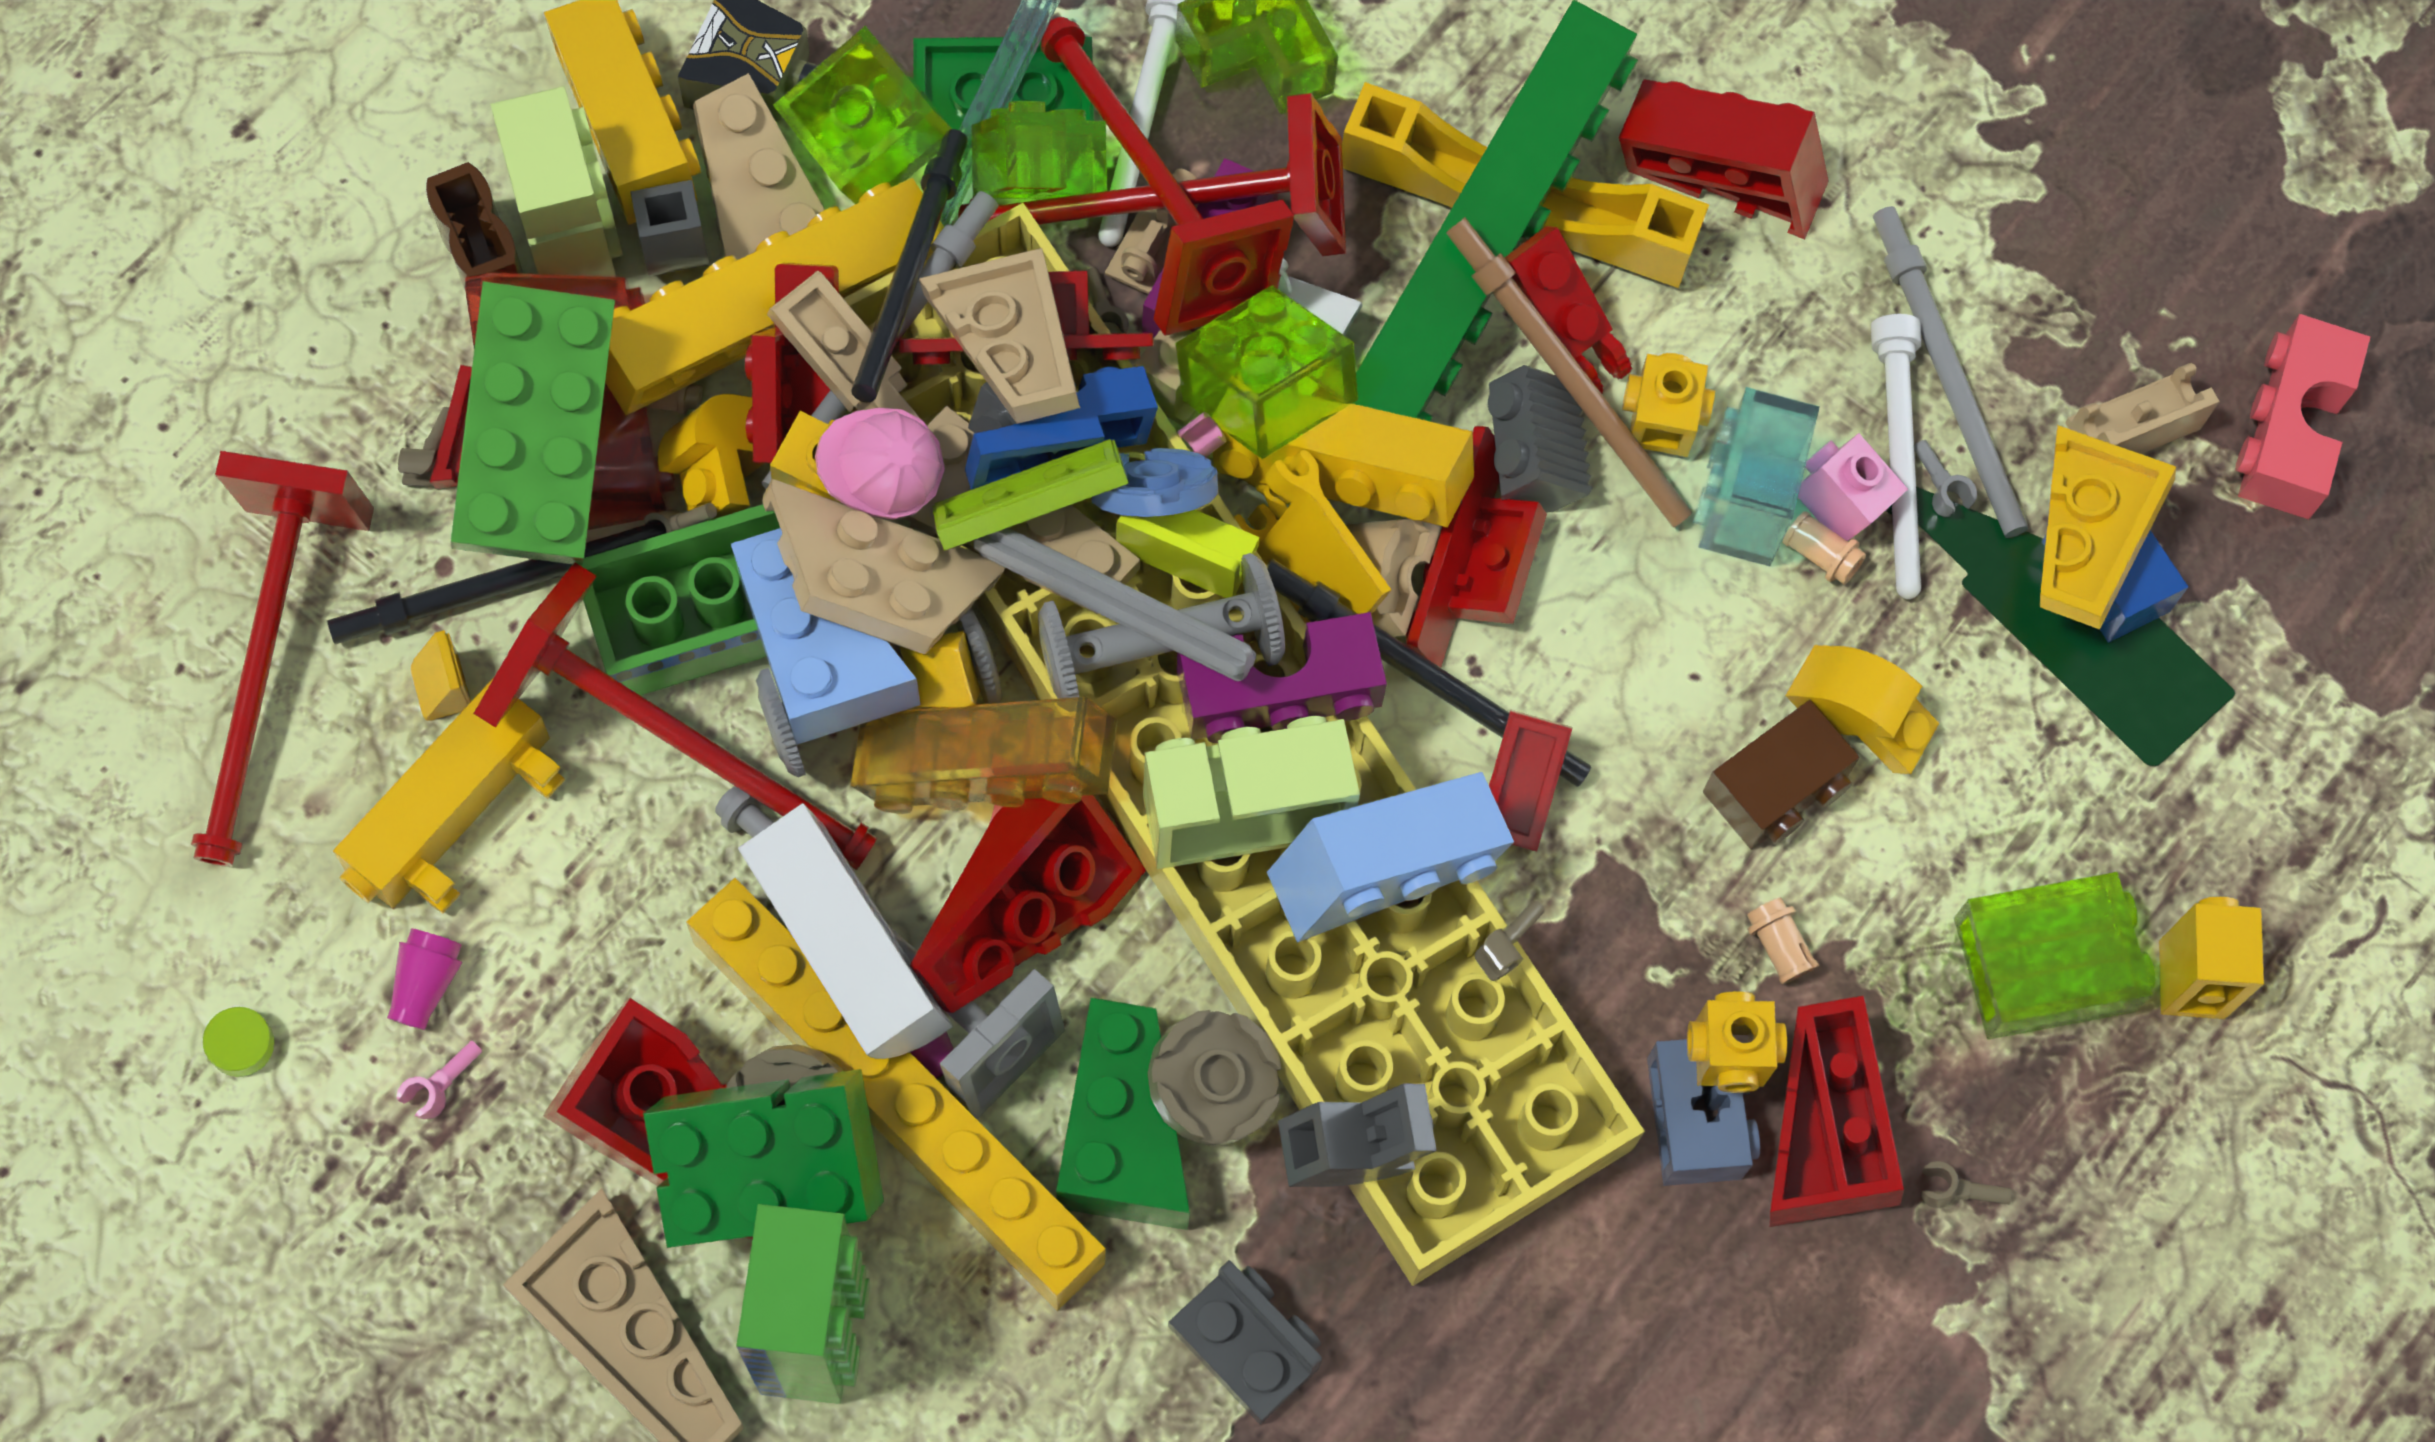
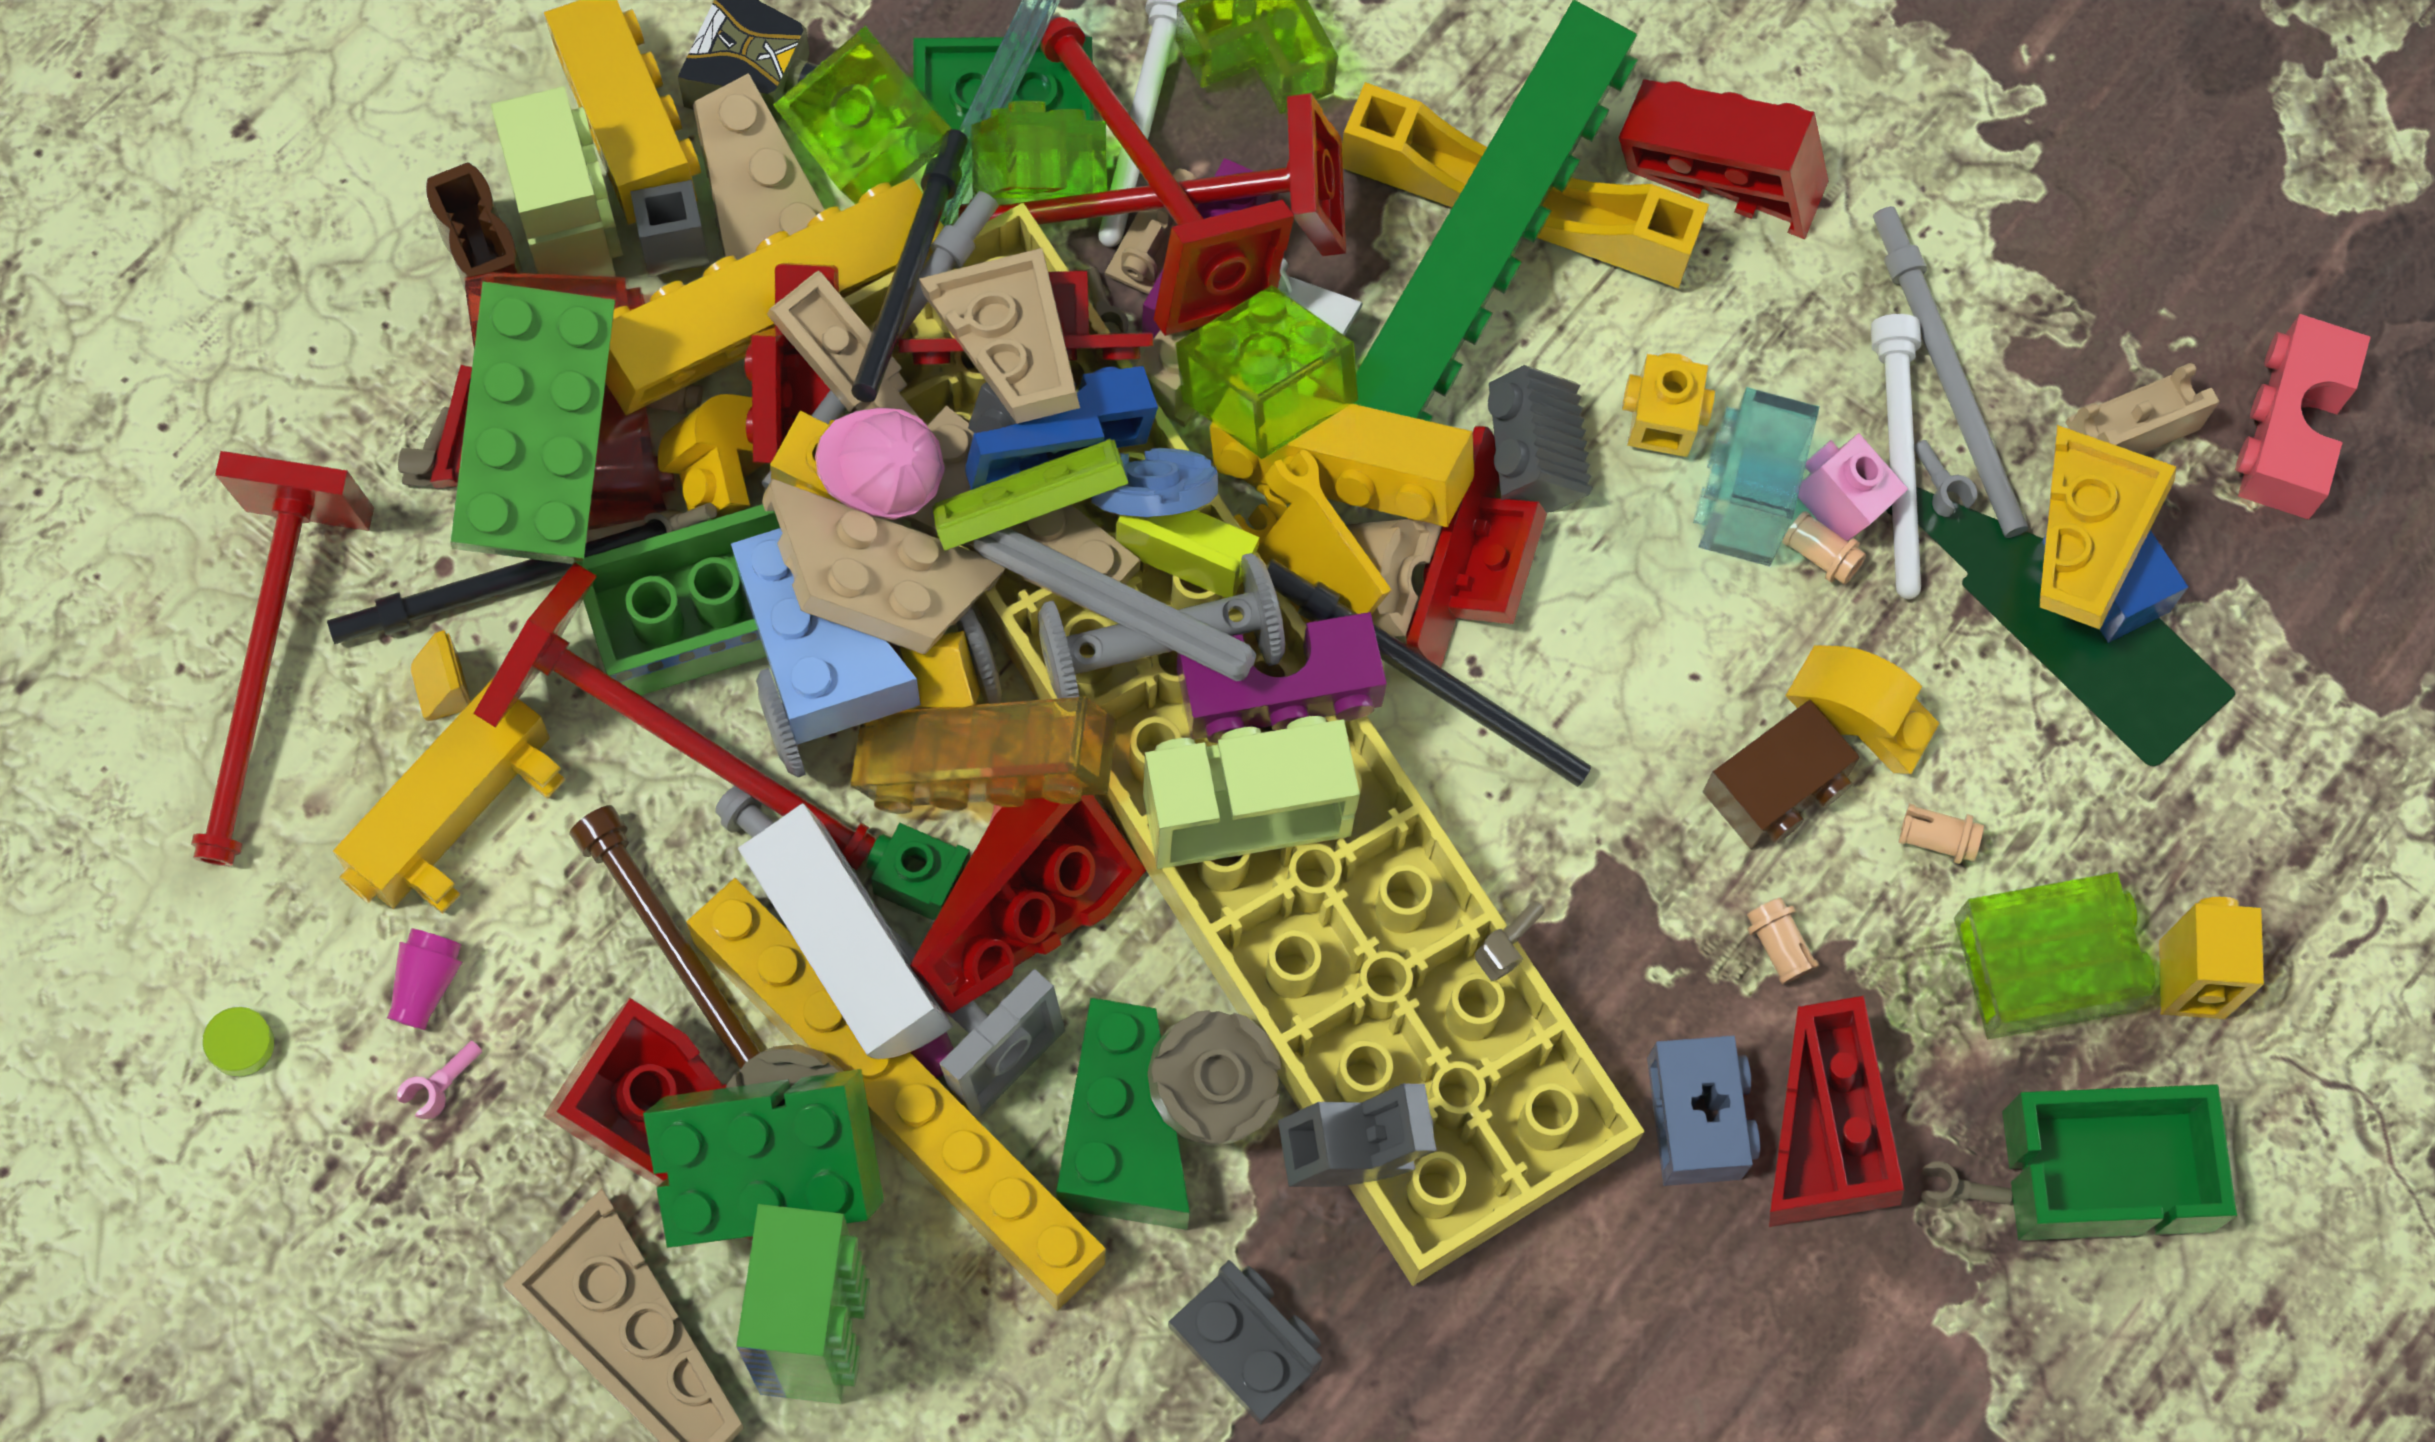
(604, 838): none -> reddish brown piece
(920, 890): none -> green brick
(1203, 434): bright pink hand -> none
(1388, 853): light blue wedge -> none
(1495, 276): medium nougat bar -> none
(1528, 774): red tile -> none
(1566, 302): red hinge -> none
(1723, 1059): yellow brick -> none
(1942, 833): none -> light nougat pin
(2119, 1162): none -> green piece

